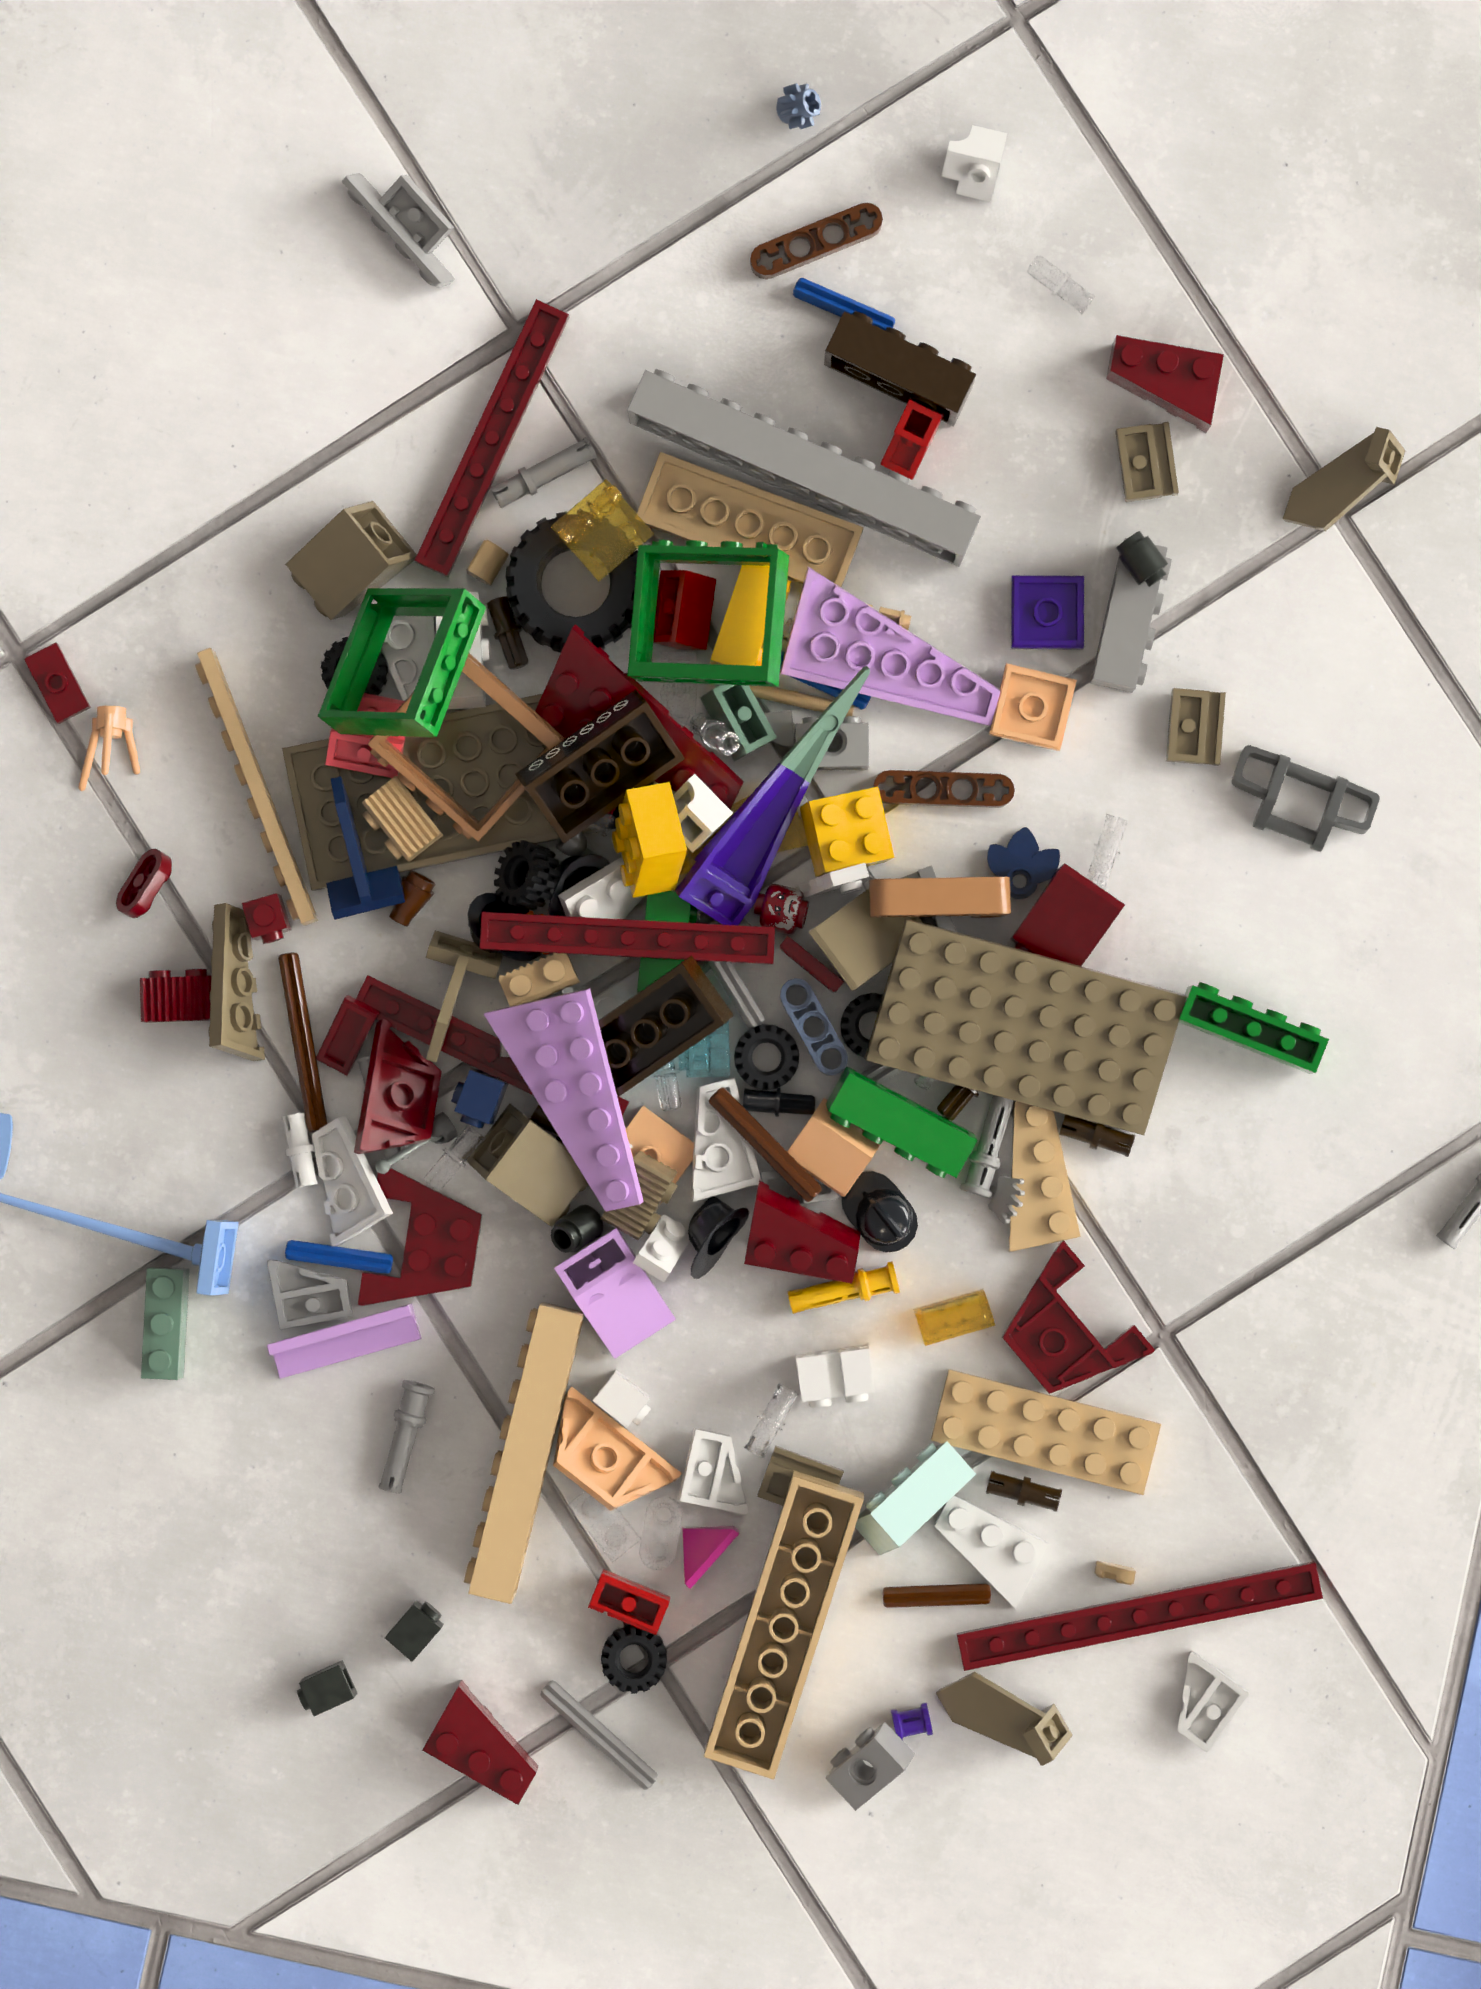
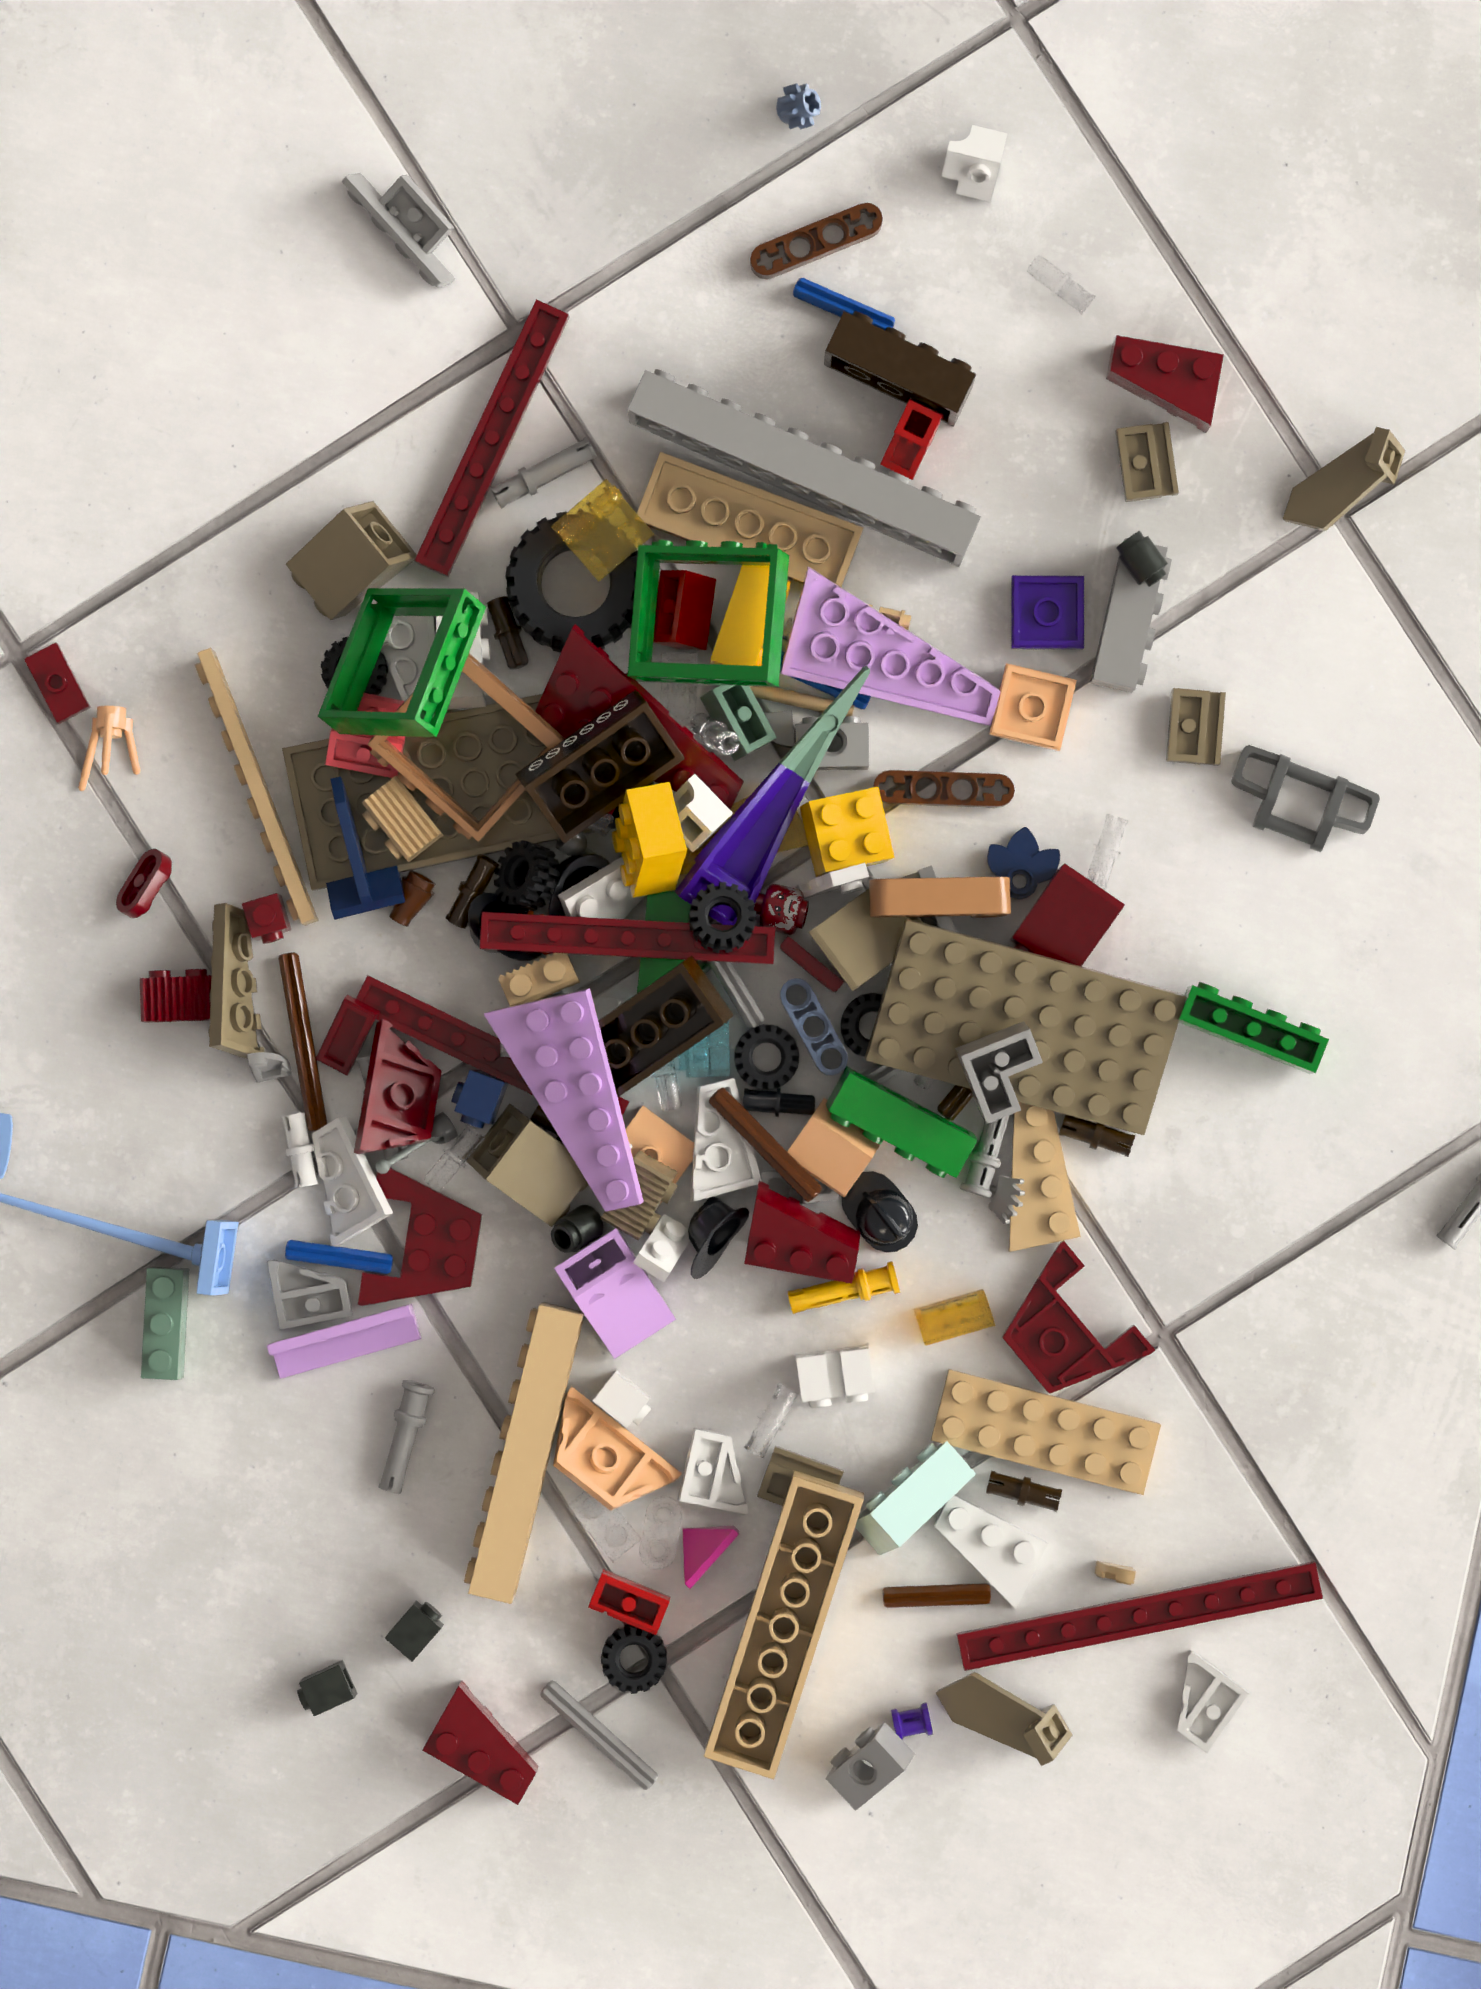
(268, 1066): none -> light grey tile
(464, 957): dark tan piece -> none
(471, 888): none -> dark brown pin
(487, 562): tan brick -> none
(727, 896): none -> black tyre
(990, 1062): none -> light grey brick

